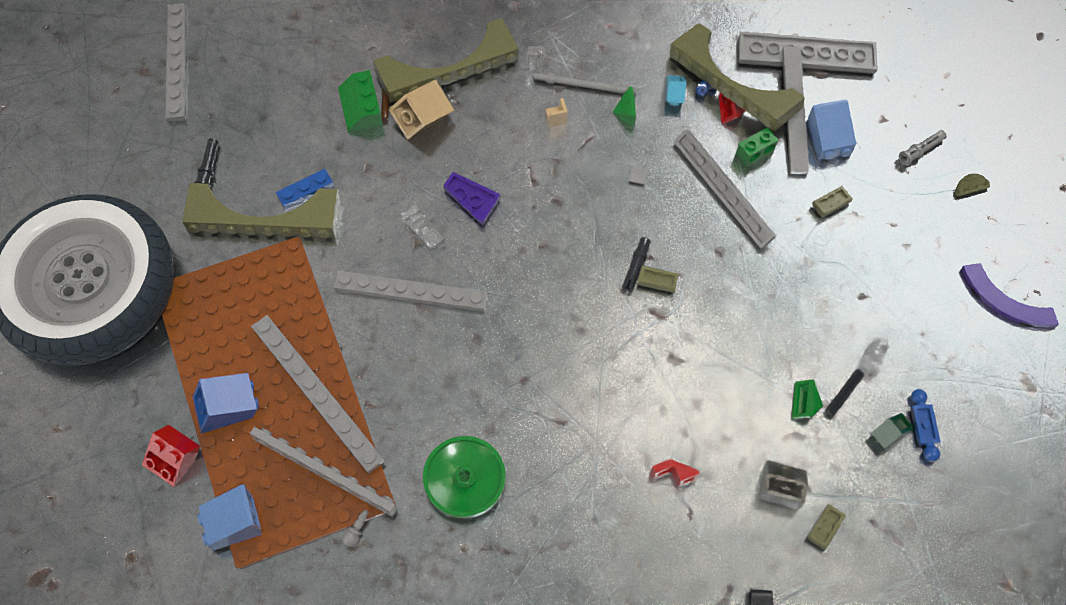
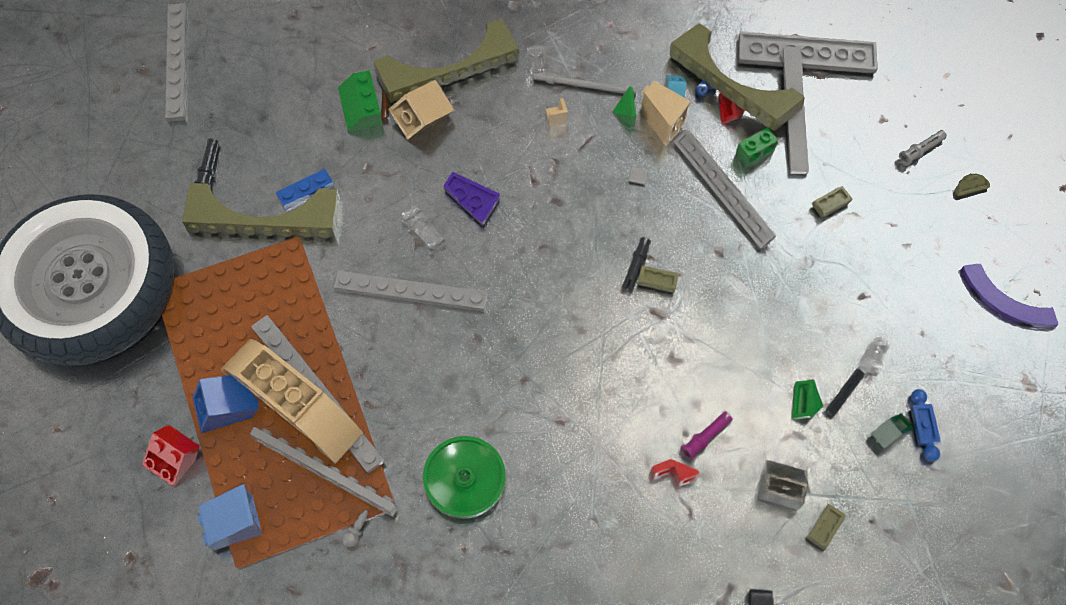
(293, 398): none -> tan slope
(664, 110): none -> tan slope
(701, 440): none -> magenta pin
(831, 129): medium blue slope -> none

